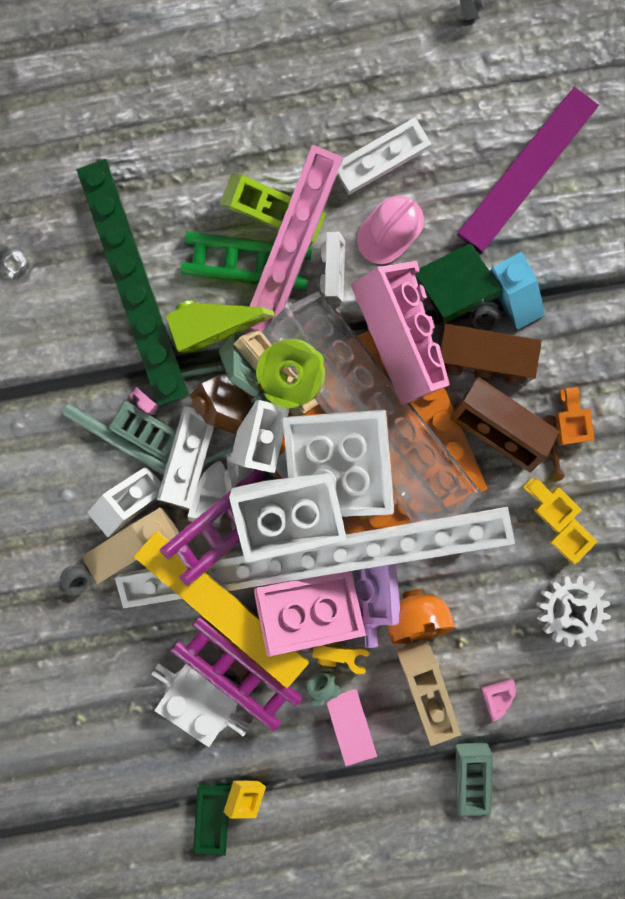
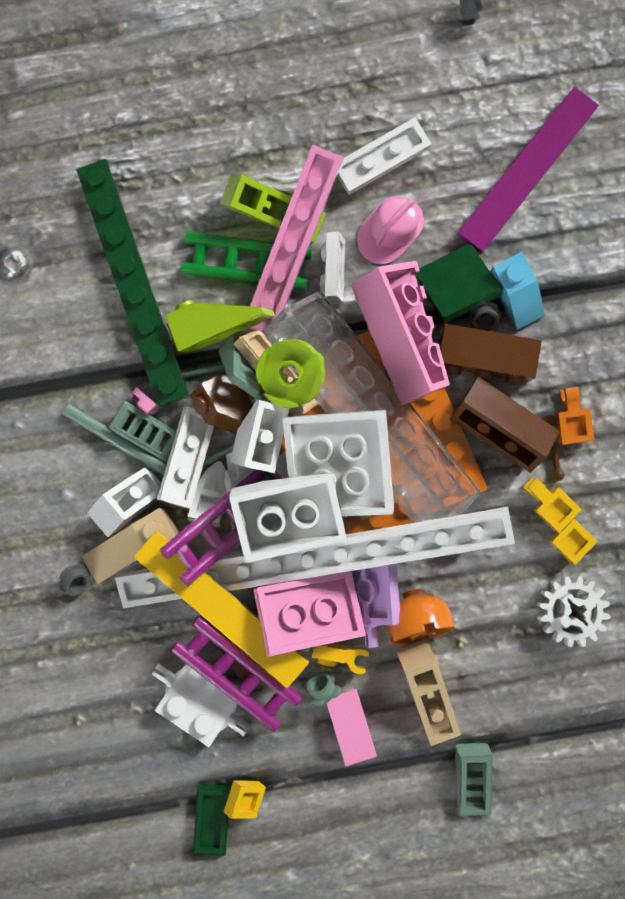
(499, 698): bright pink tile -> none

